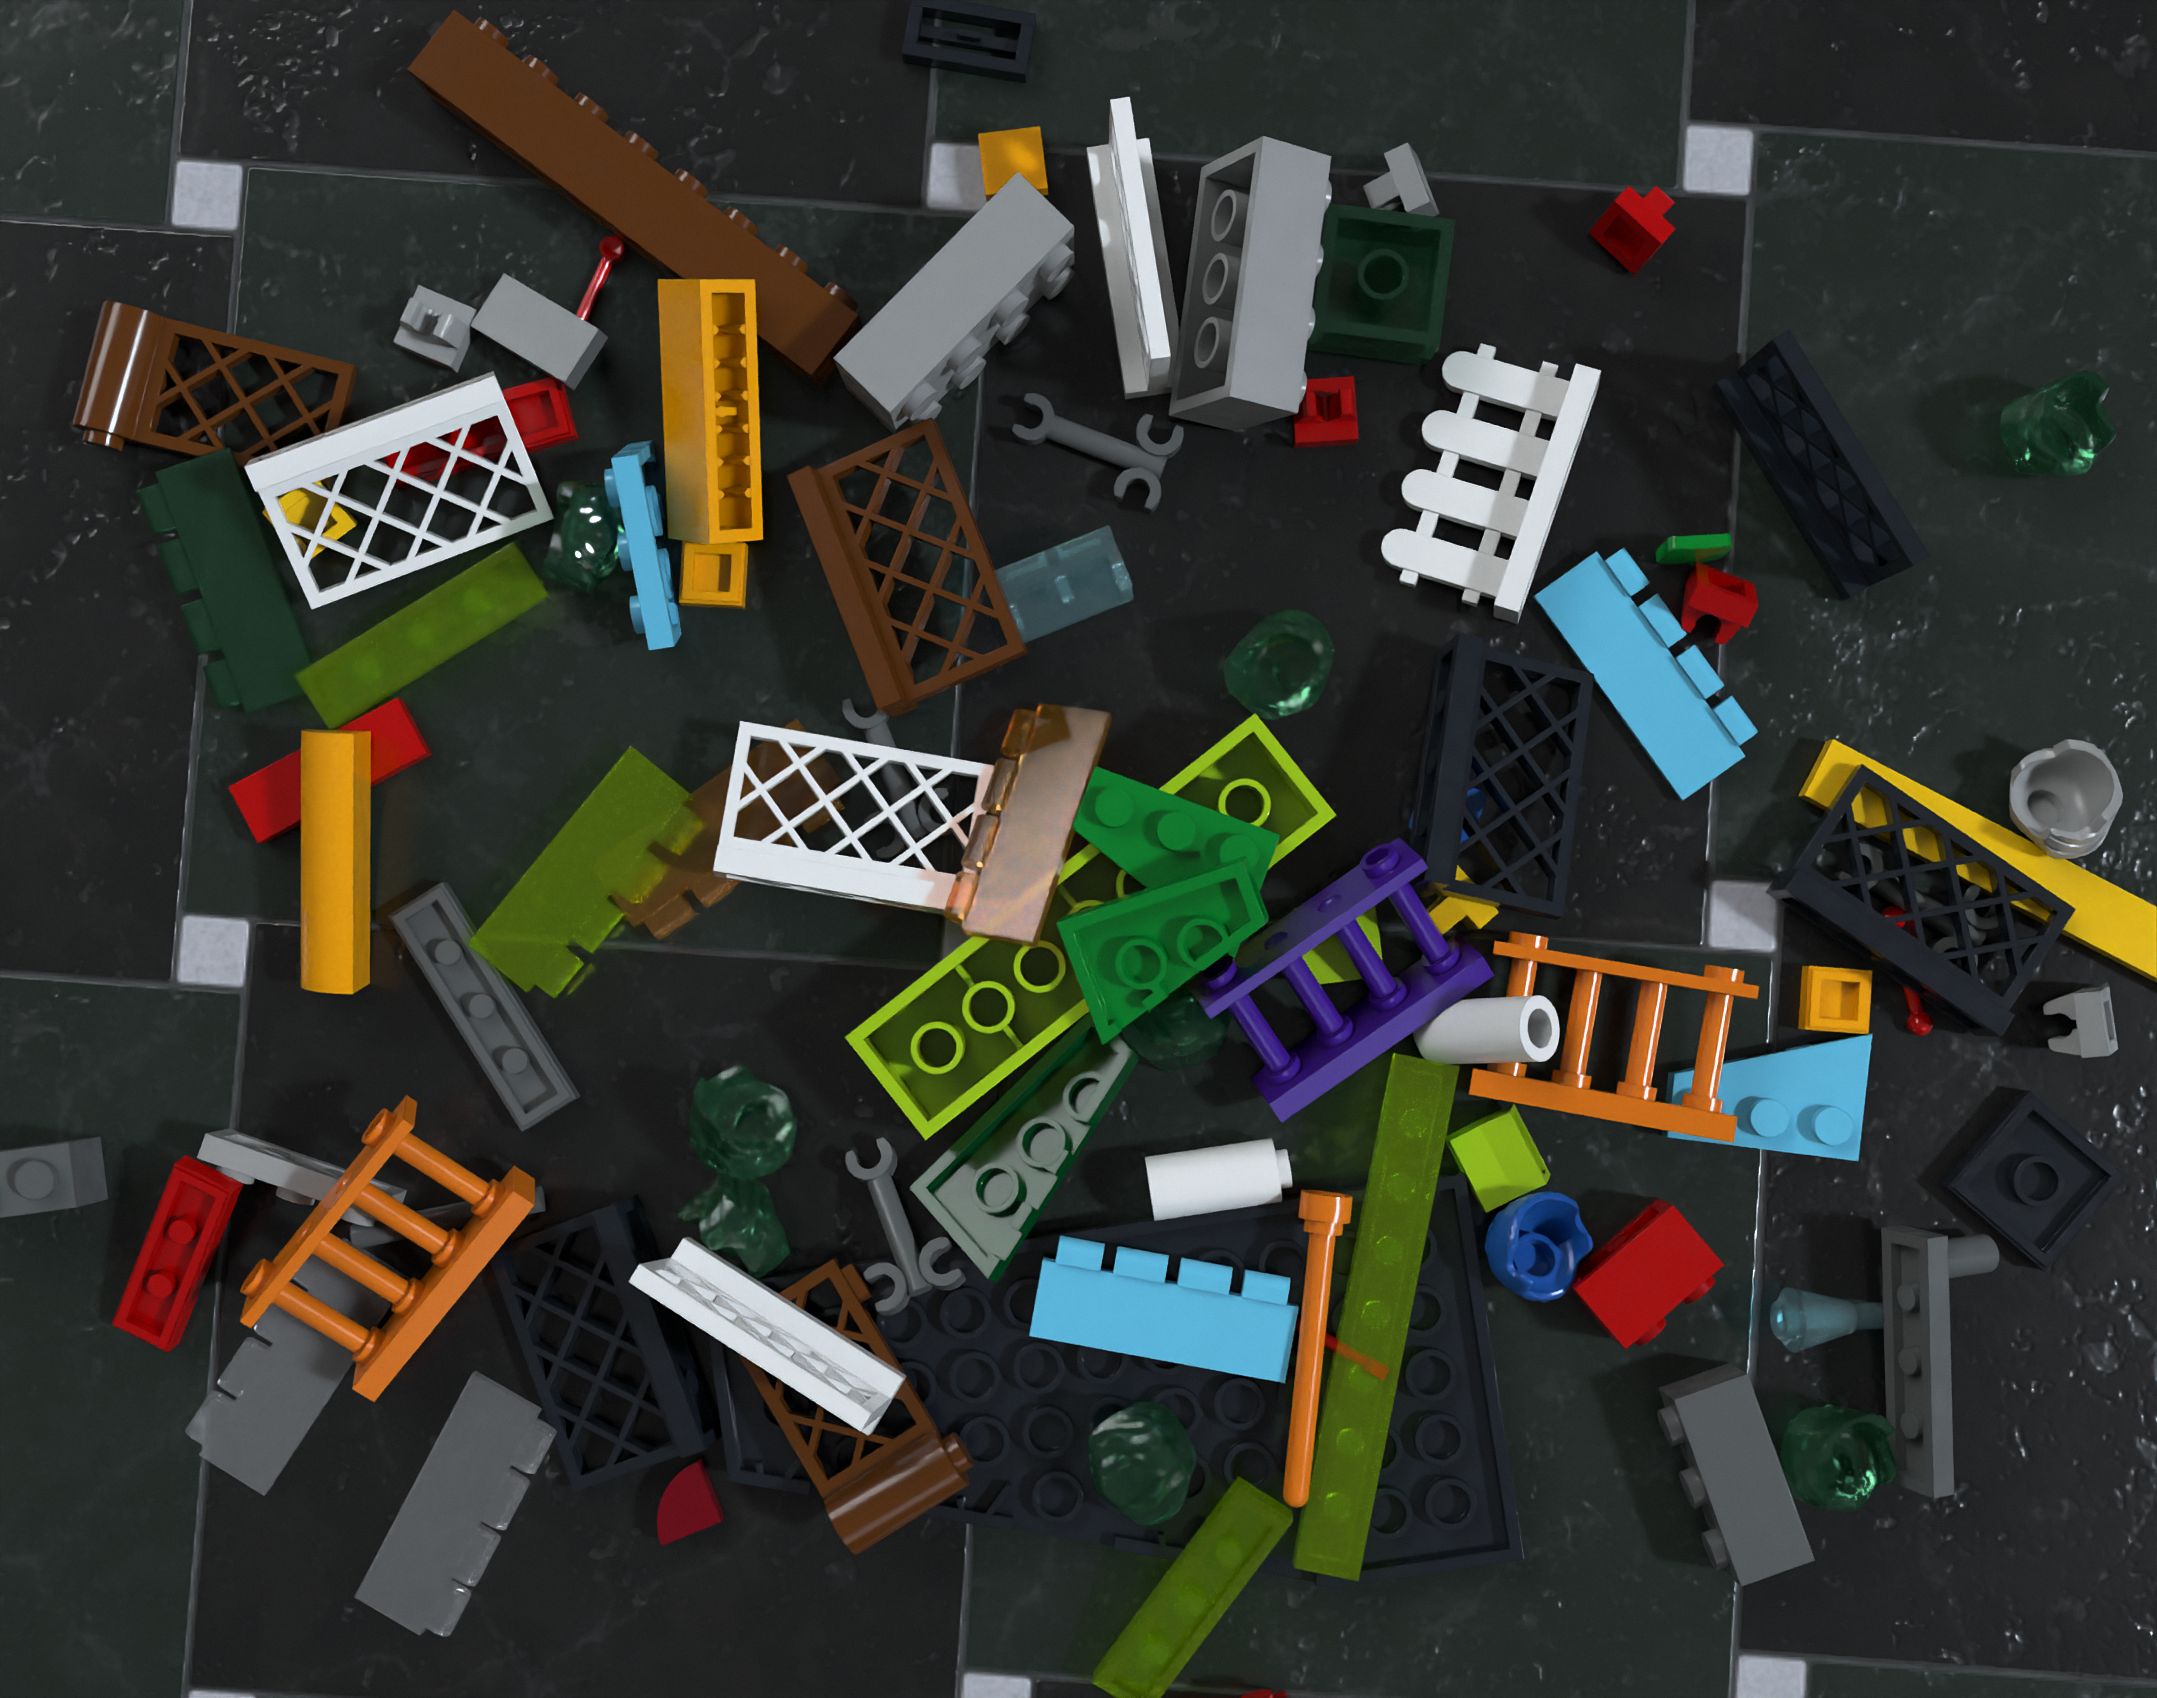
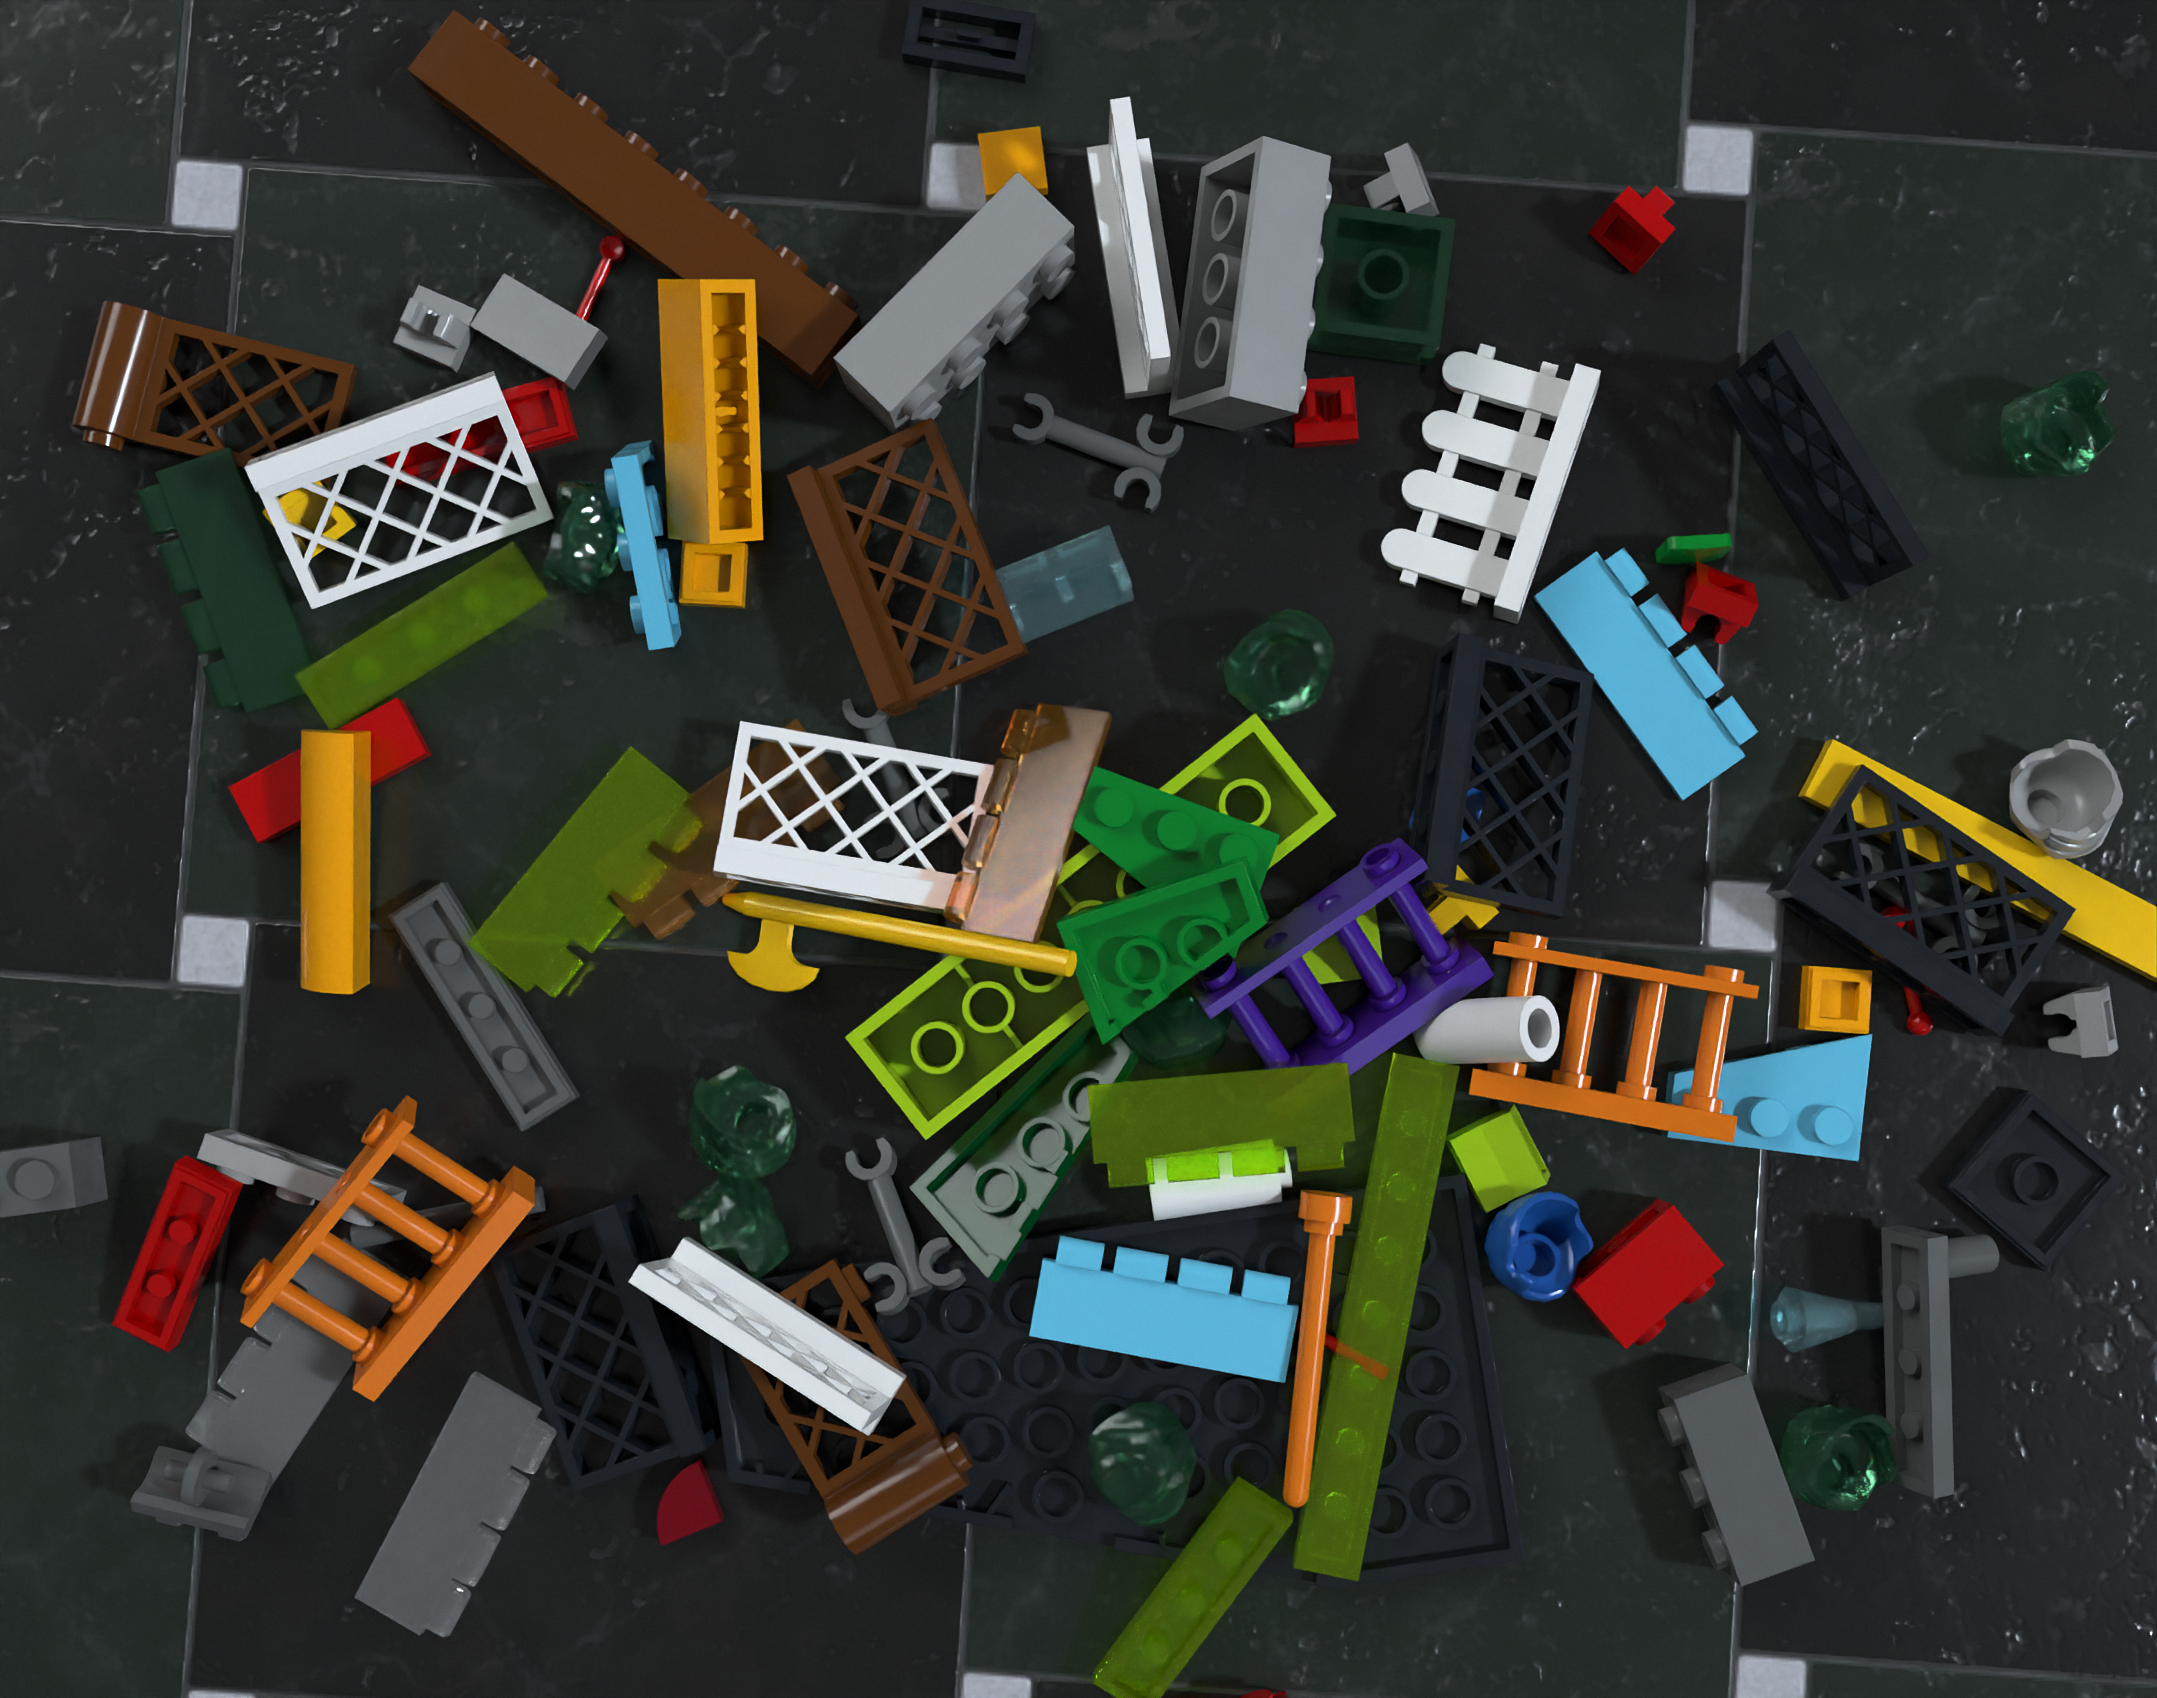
(202, 1492): none -> dark grey hips
(776, 969): none -> yellow piece
(1220, 1113): none -> clear neon green windscreen

